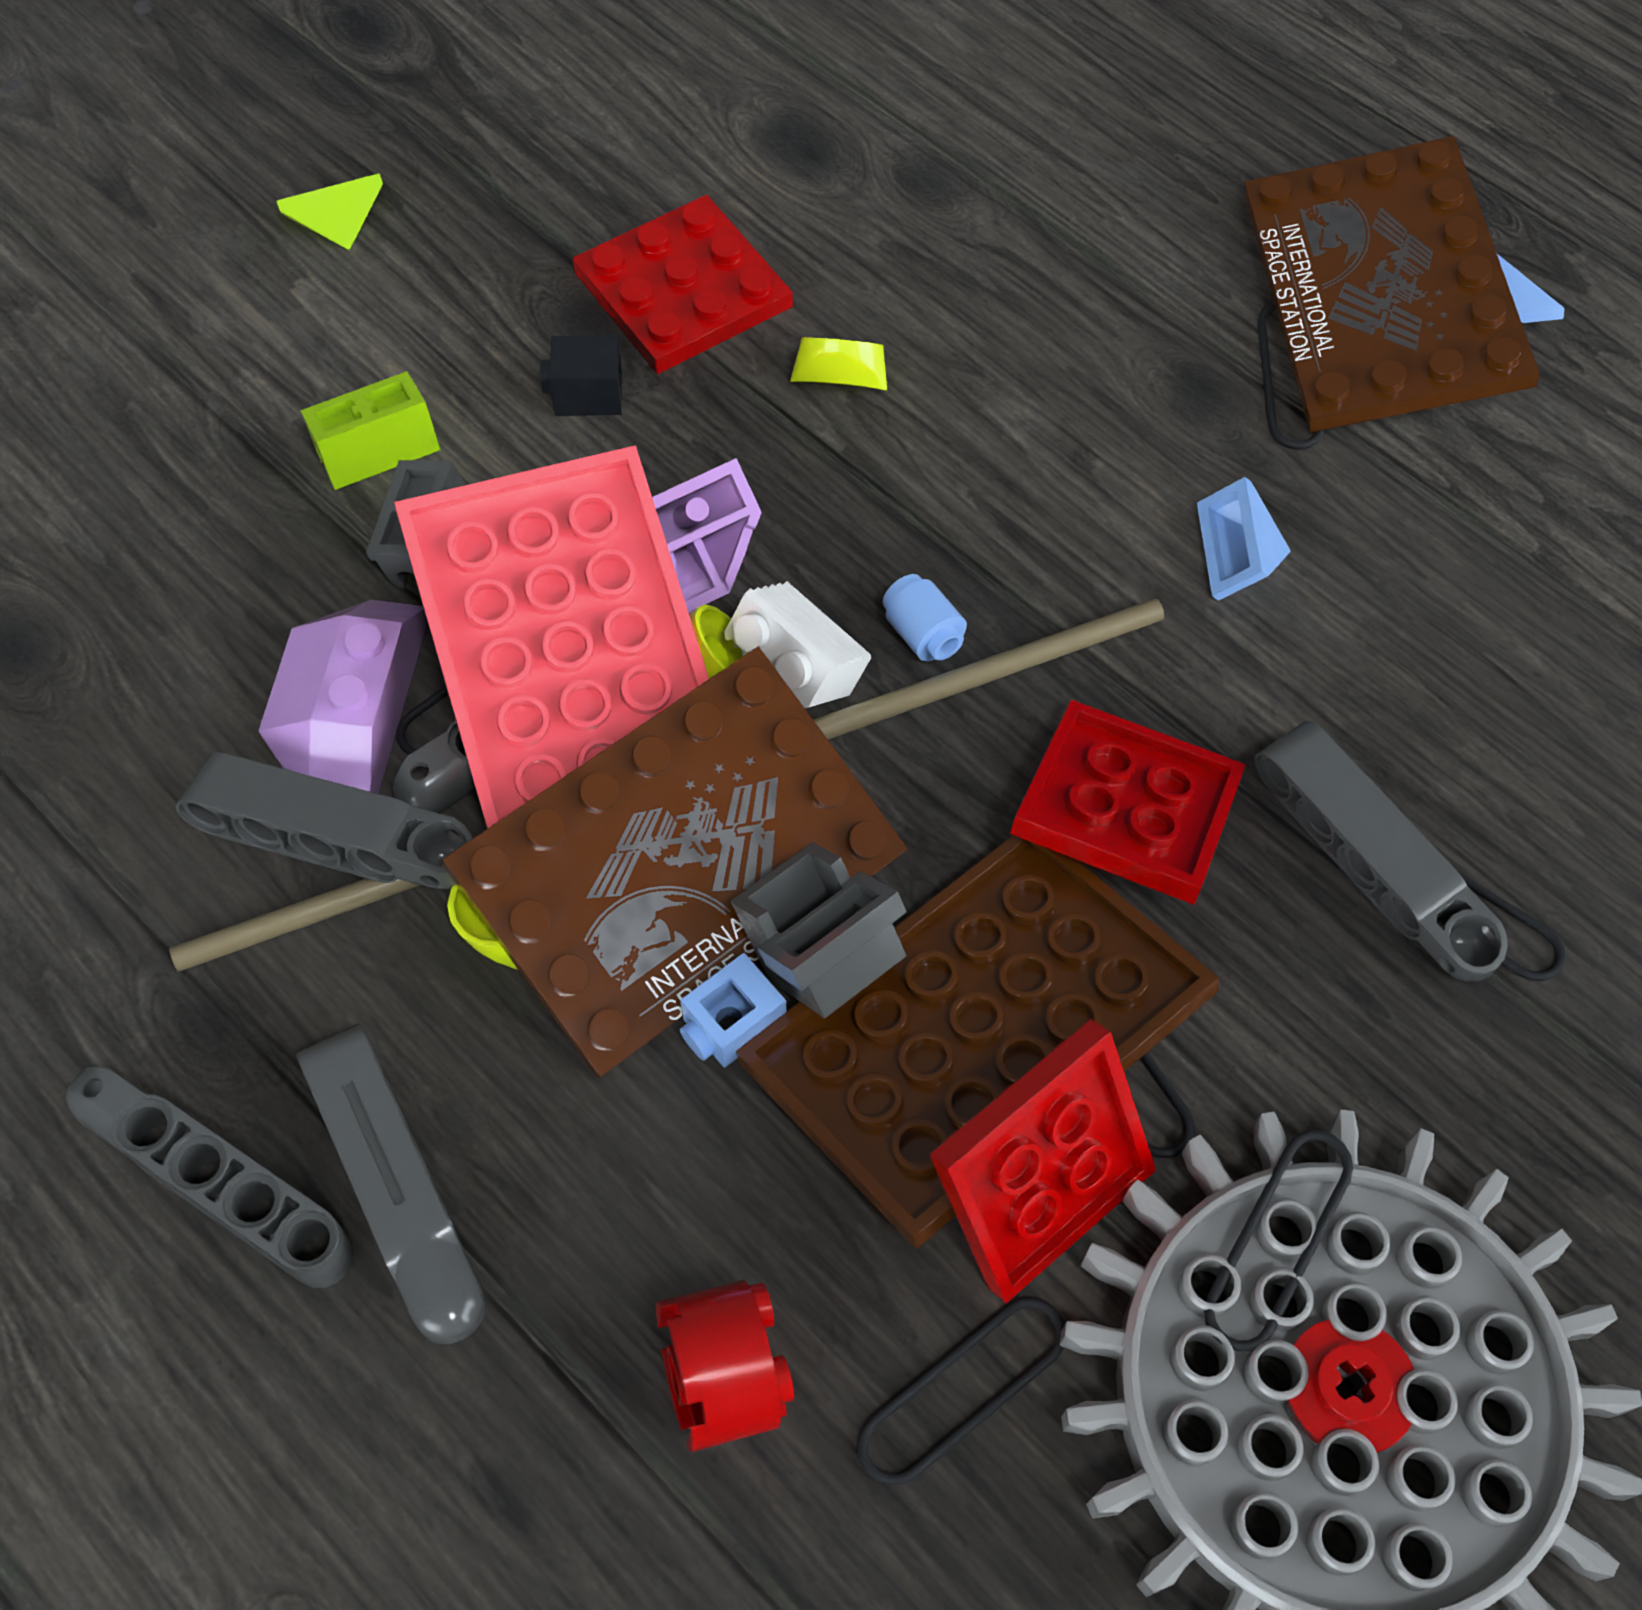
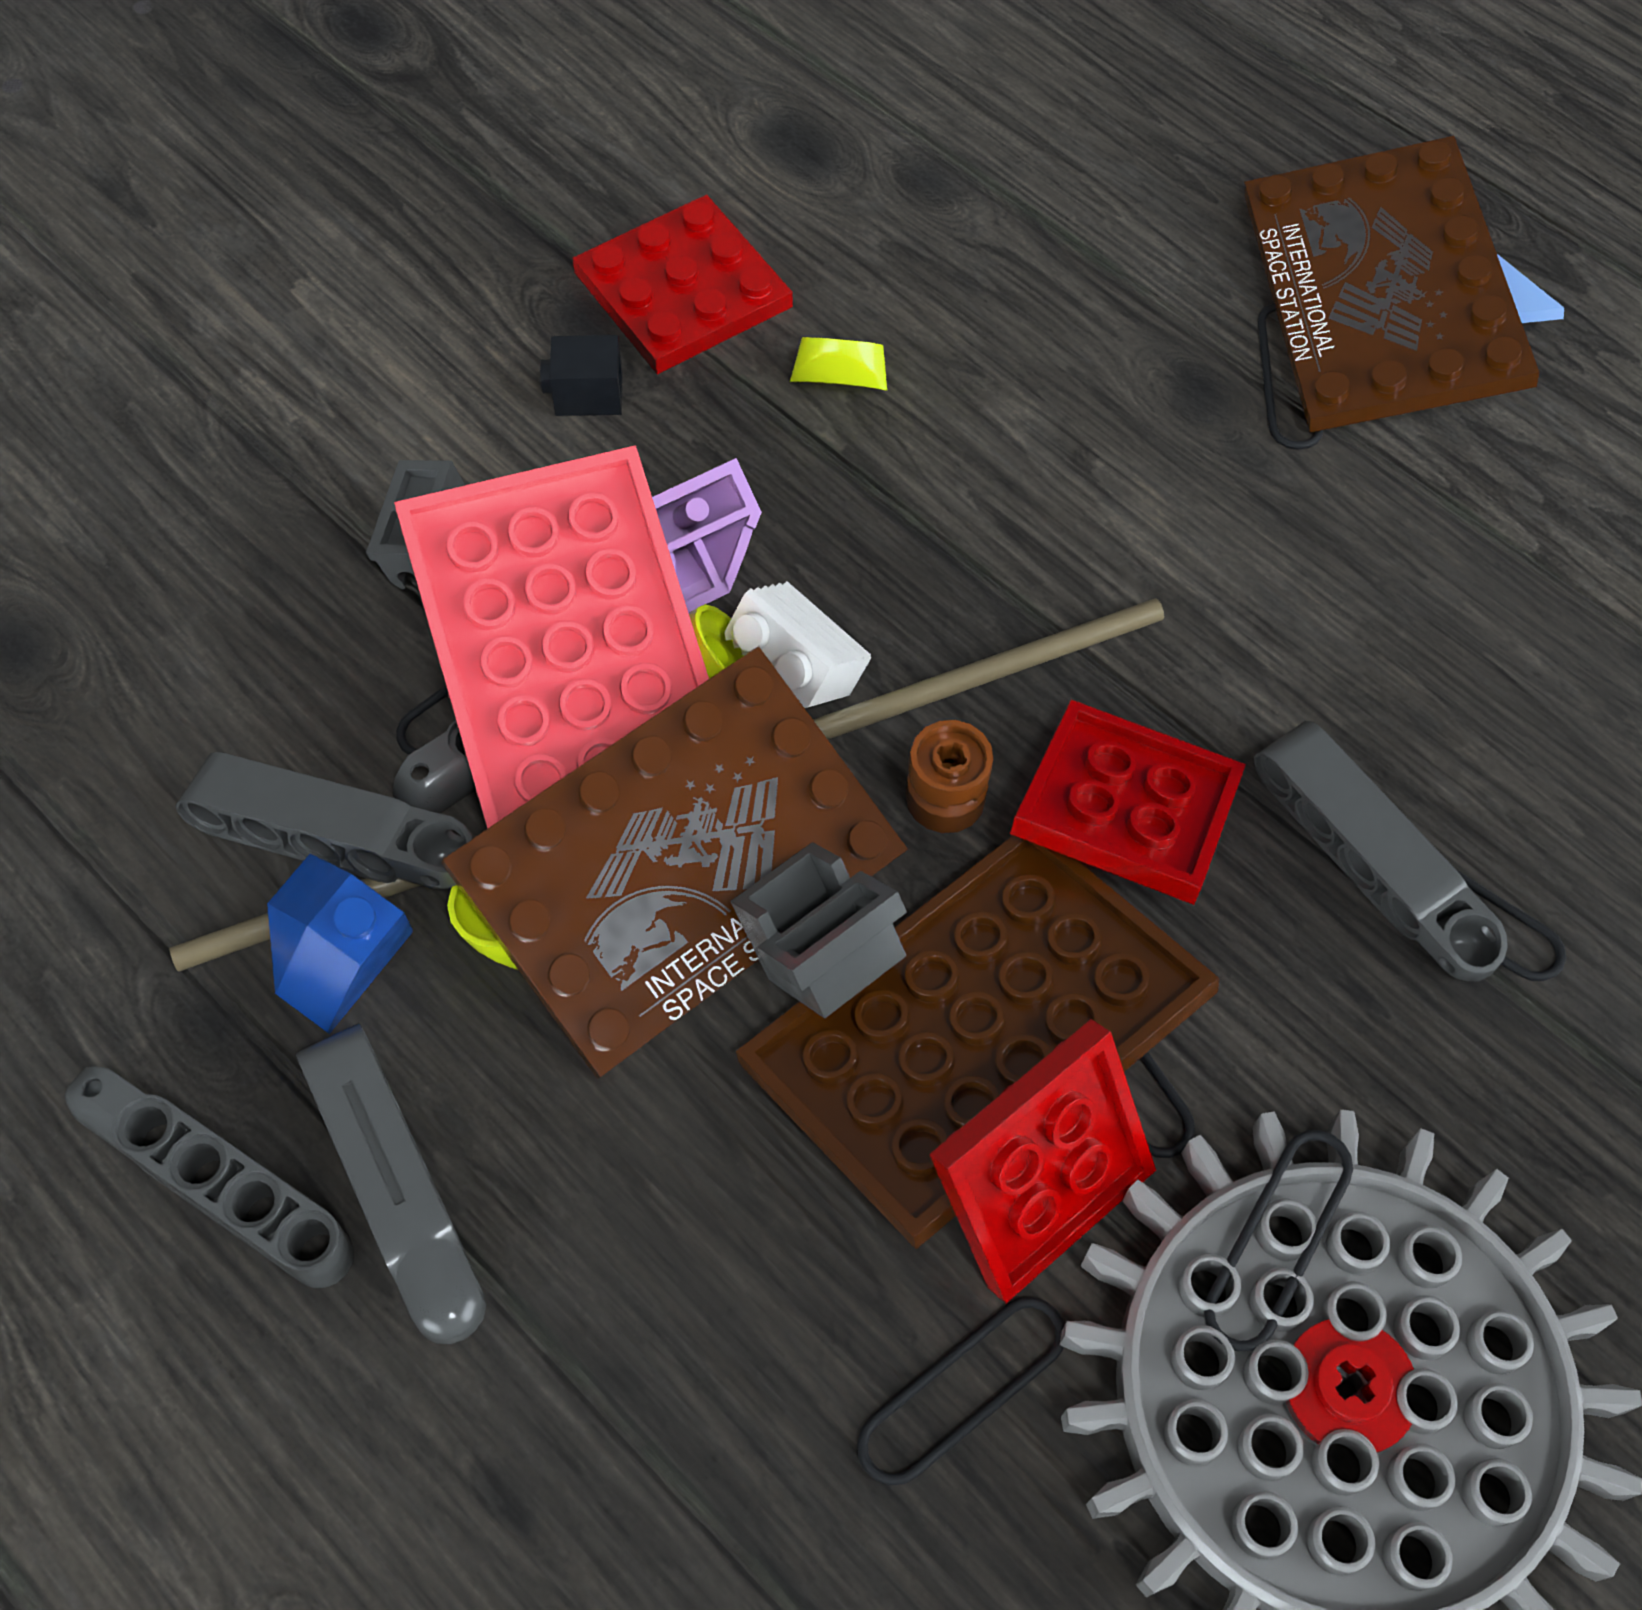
(330, 940): none -> blue slope
(334, 210): lime slope -> none
(344, 692): lavender wedge -> none
(371, 429): lime hinge -> none
(723, 1364): red brick -> none
(735, 992): light blue brick -> none
(924, 618): light blue brick -> none
(948, 776): none -> dark orange wheel
(1238, 538): light blue slope -> none

